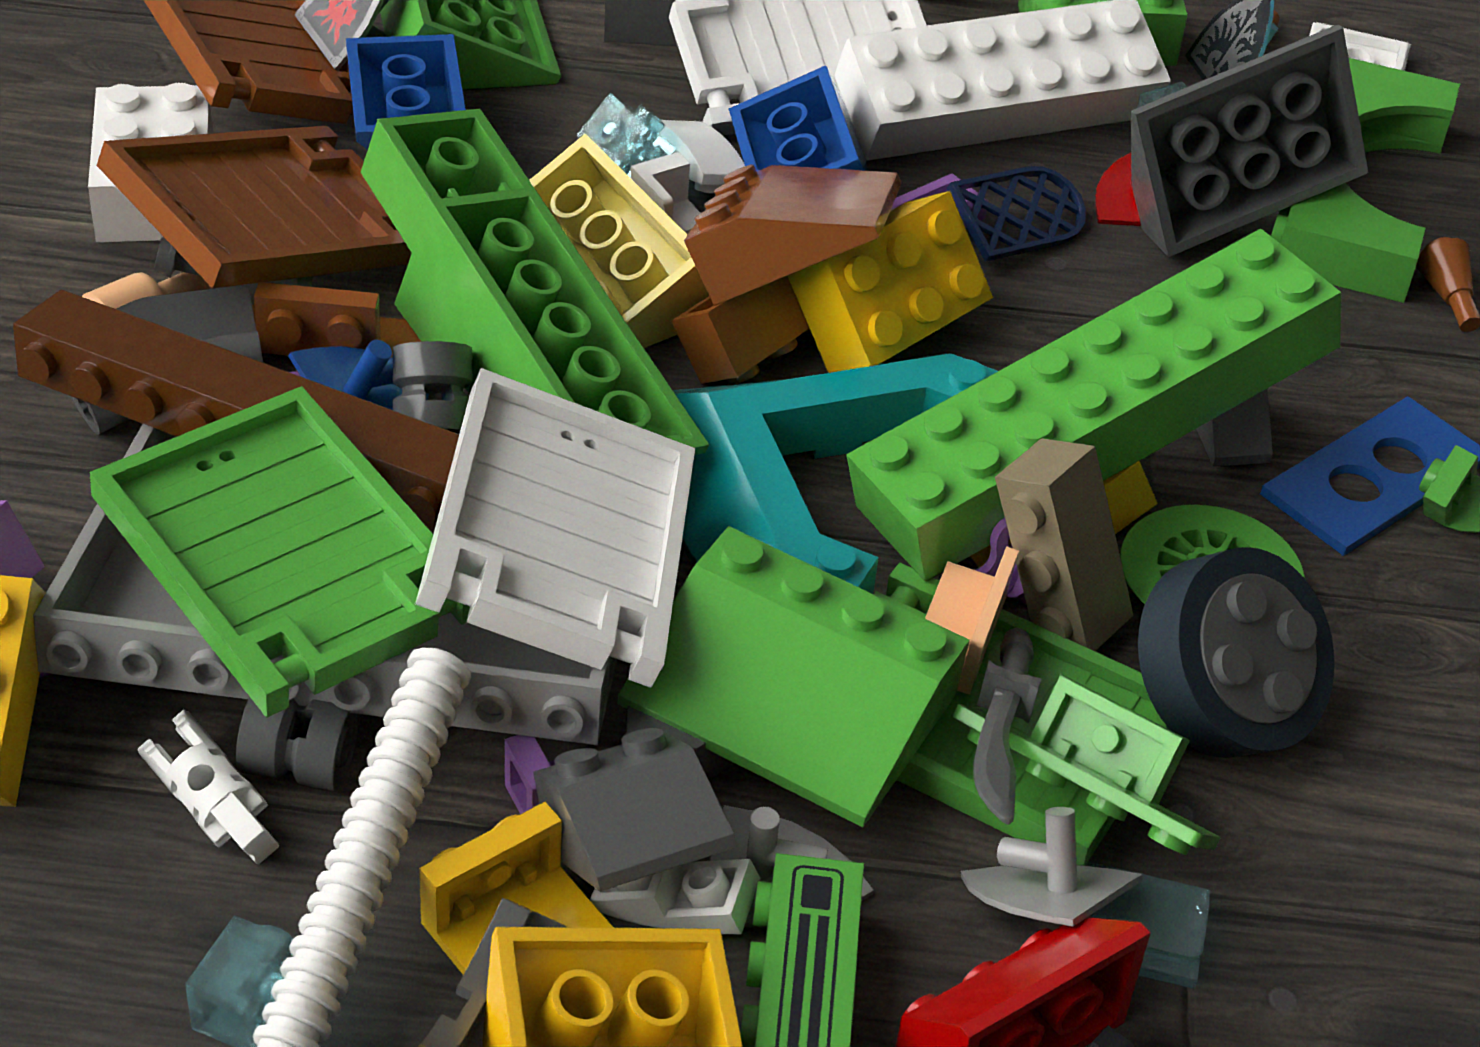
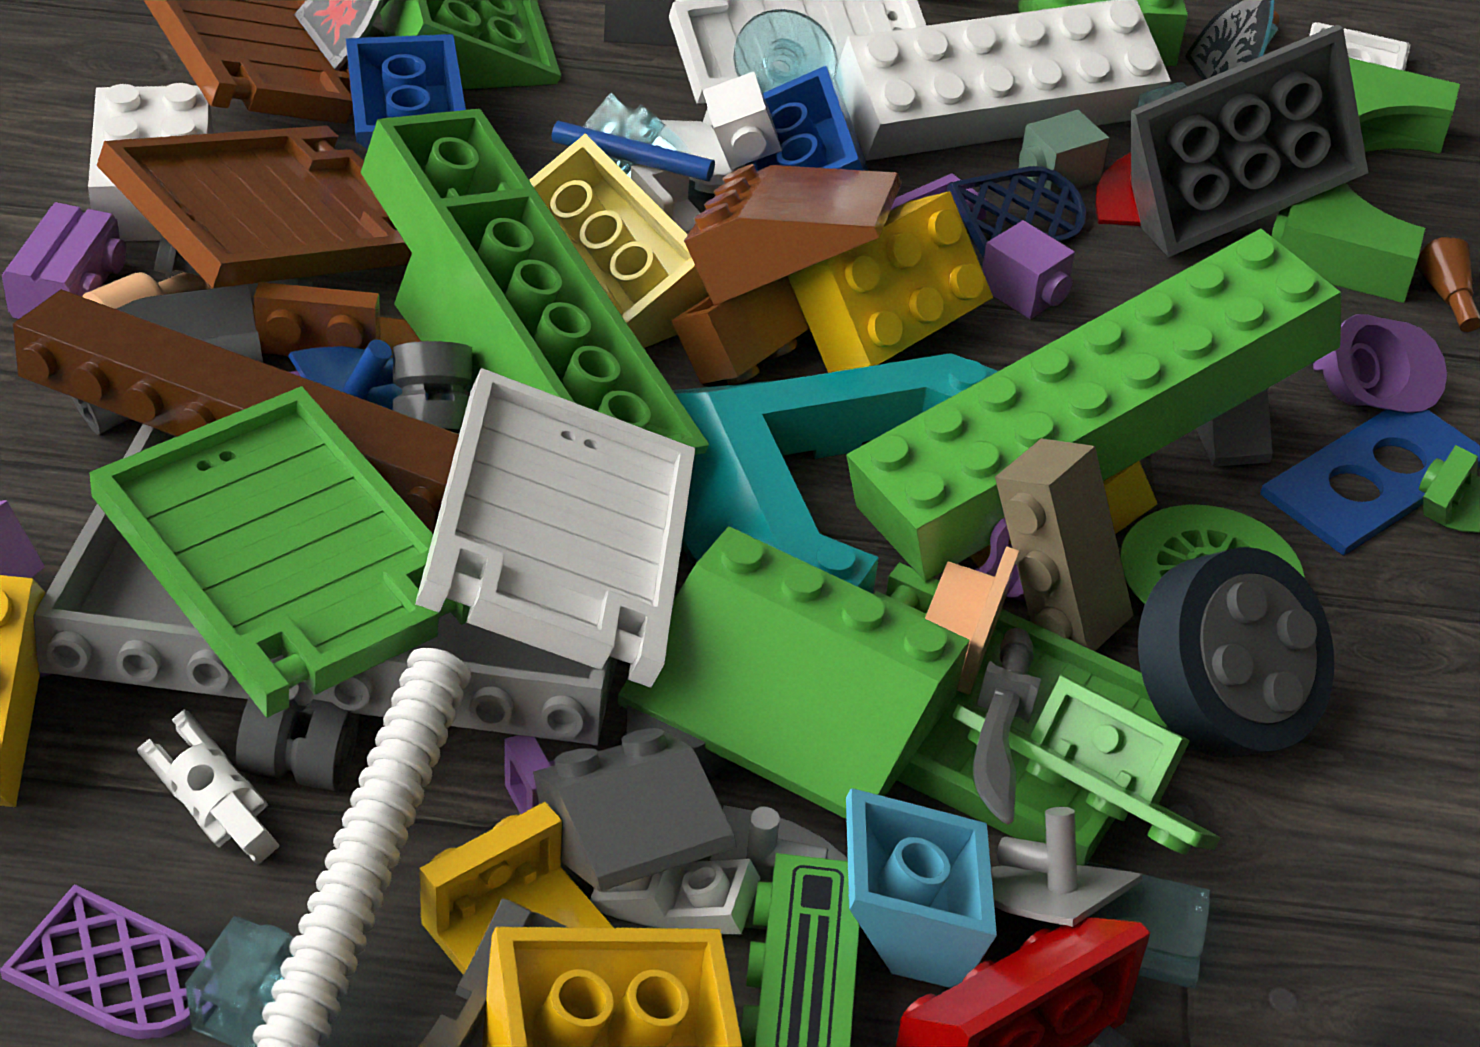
(16, 969): none -> medium lavender window
(65, 253): none -> medium lavender brick
(638, 151): none -> blue bar
(742, 120): none -> white brick
(786, 38): none -> clear light blue dish
(920, 886): none -> medium azure slope
(1028, 269): none -> medium lavender brick
(1066, 145): none -> sand green brick
(1384, 365): none -> medium lavender piece

